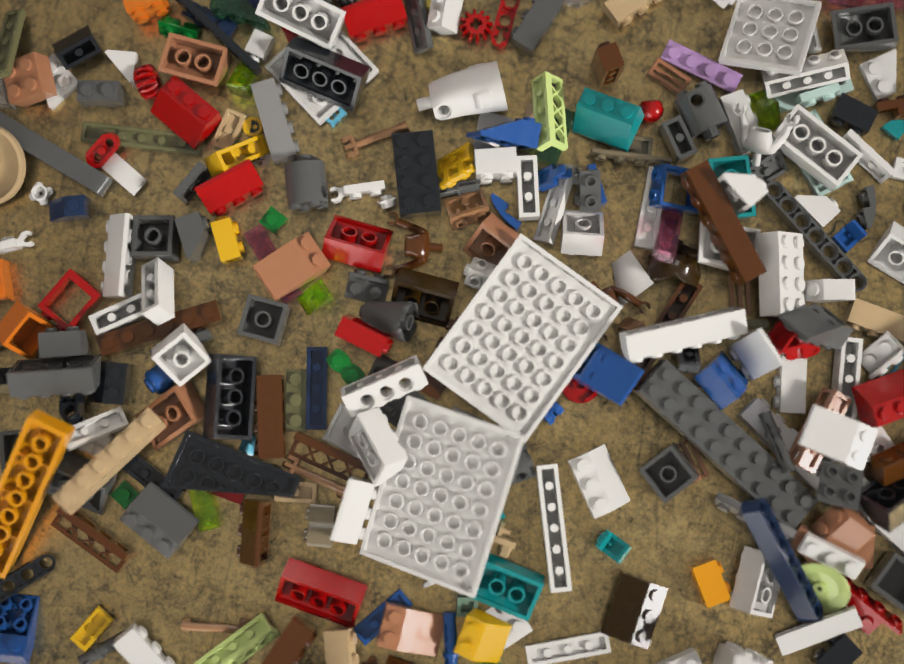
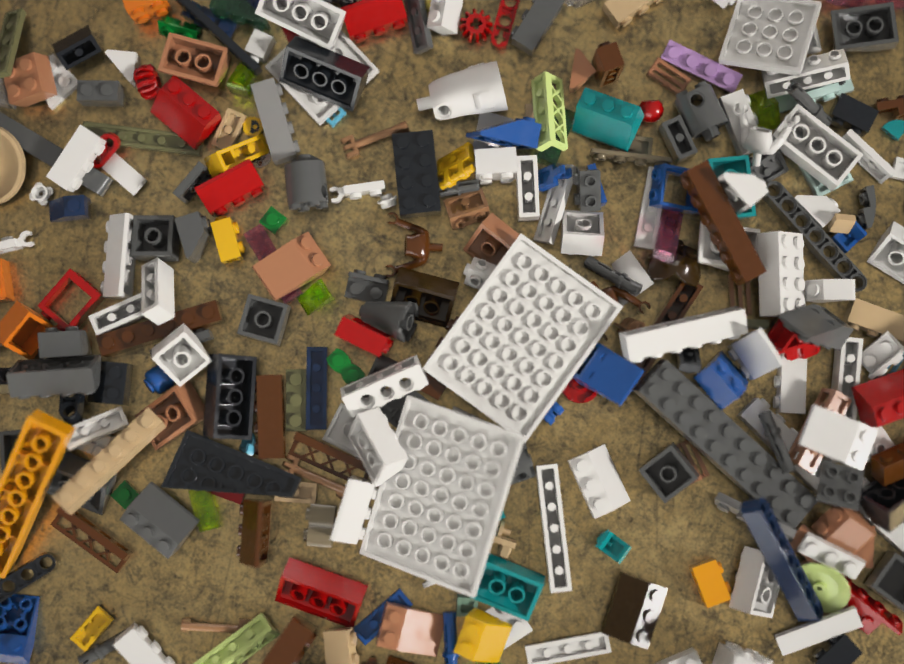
(76, 159): none -> white brick
(145, 472): black plate -> none
(357, 243): red slope -> none
(501, 207): blue slope -> none
(581, 71): none -> nougat slope
(620, 280): none -> dark grey pin
(808, 103): none -> dark grey pin
(842, 223): none -> tan tile
(880, 74): white wing -> none

